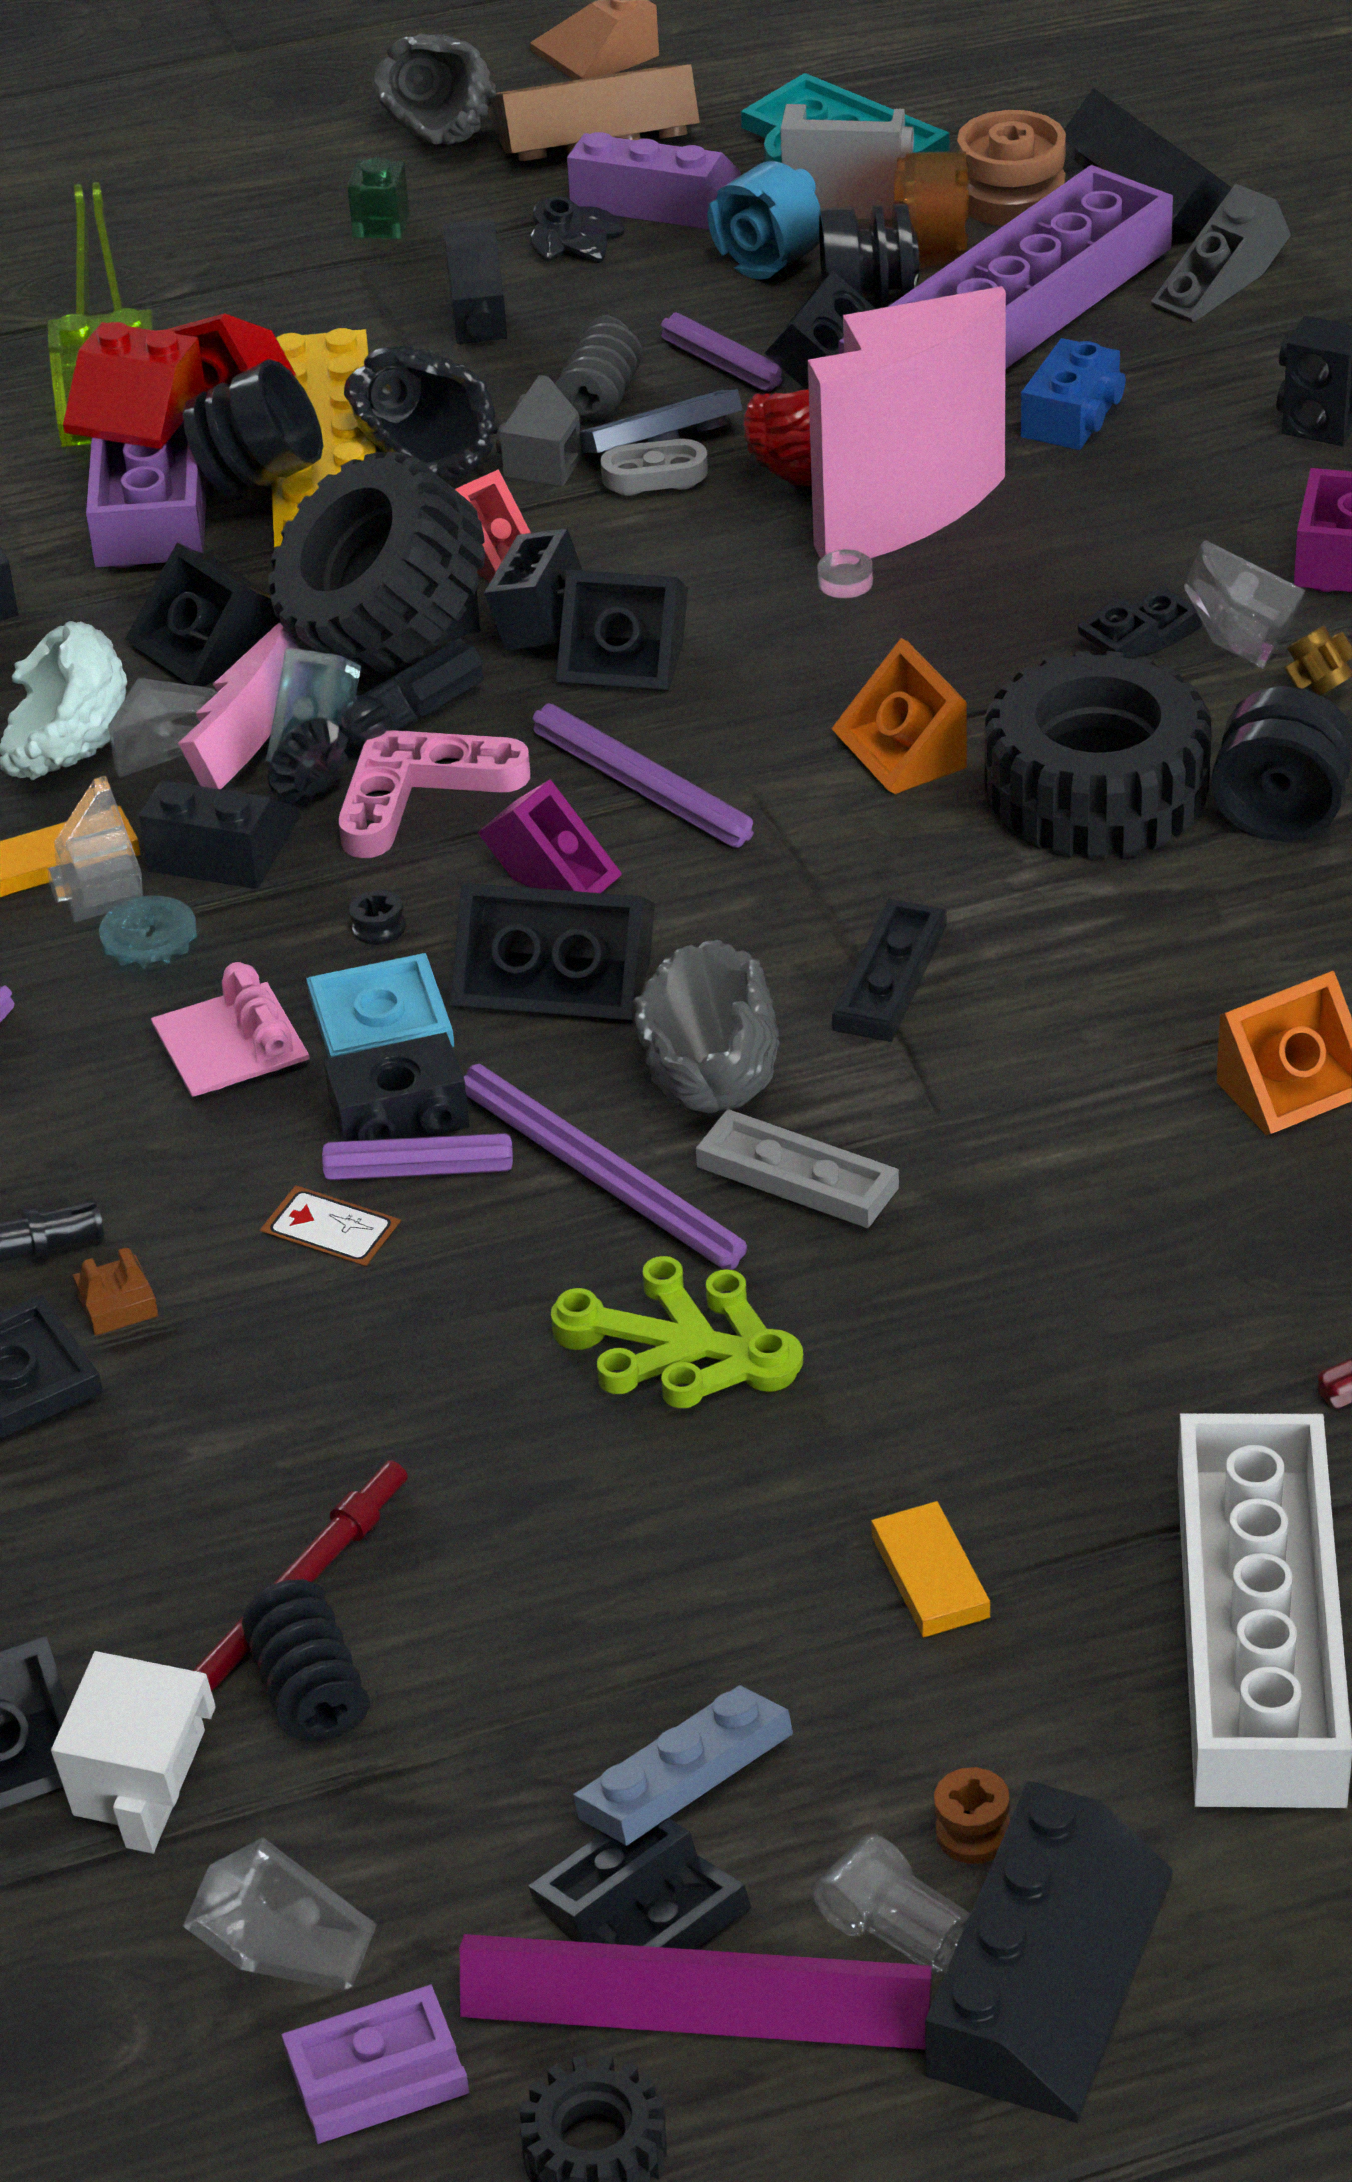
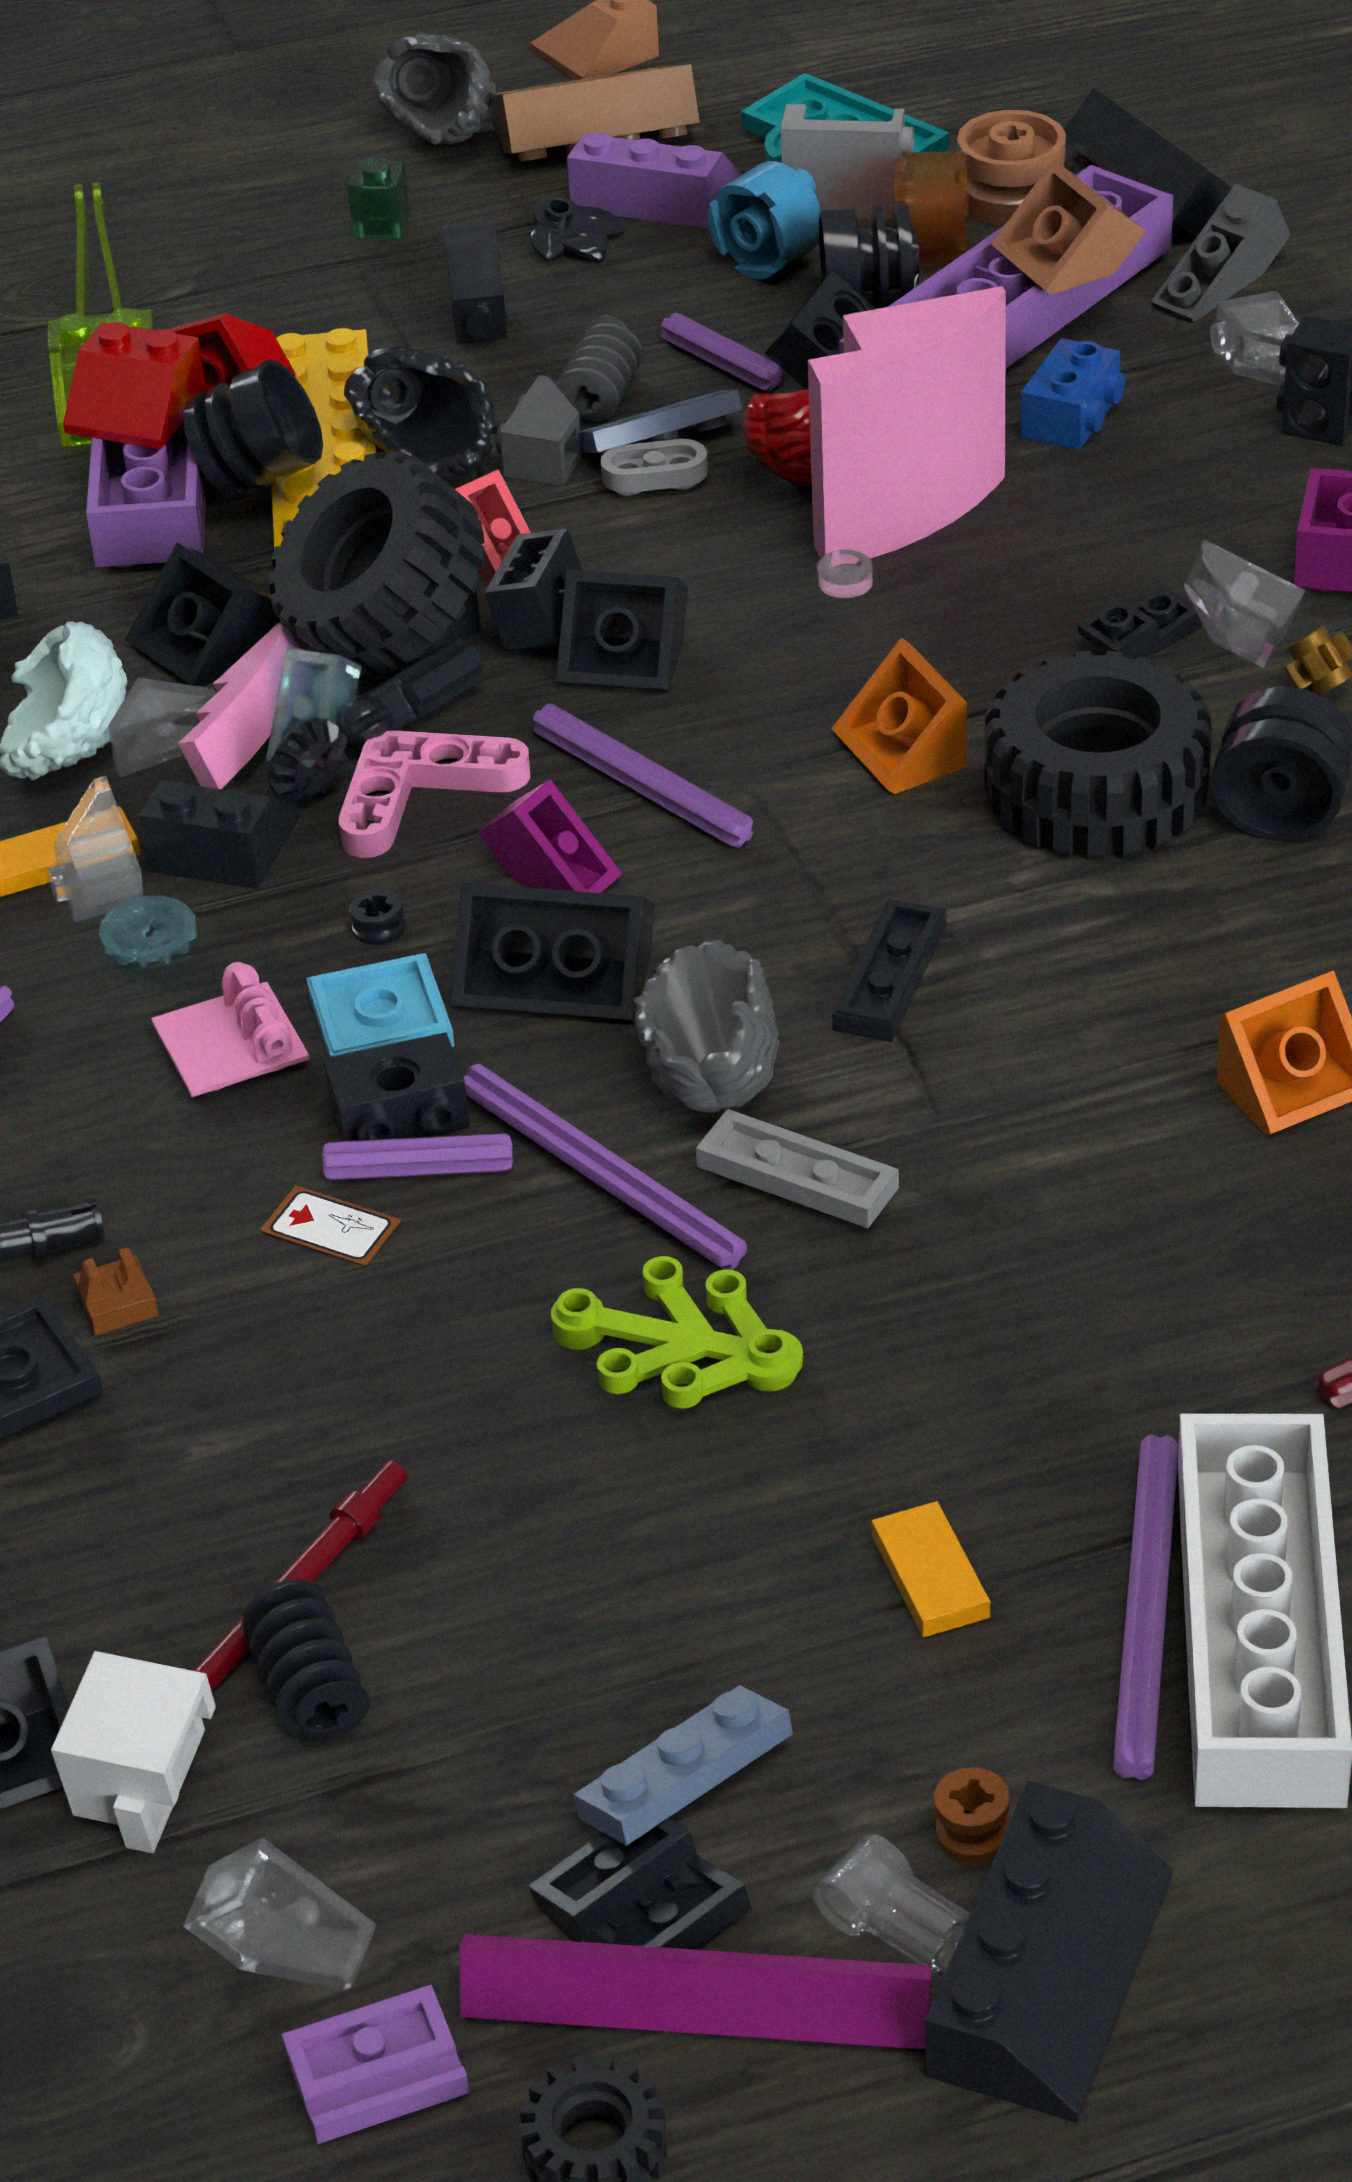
(1066, 233): none -> nougat slope
(1146, 1609): none -> medium lavender axle
(1252, 333): none -> clear slope

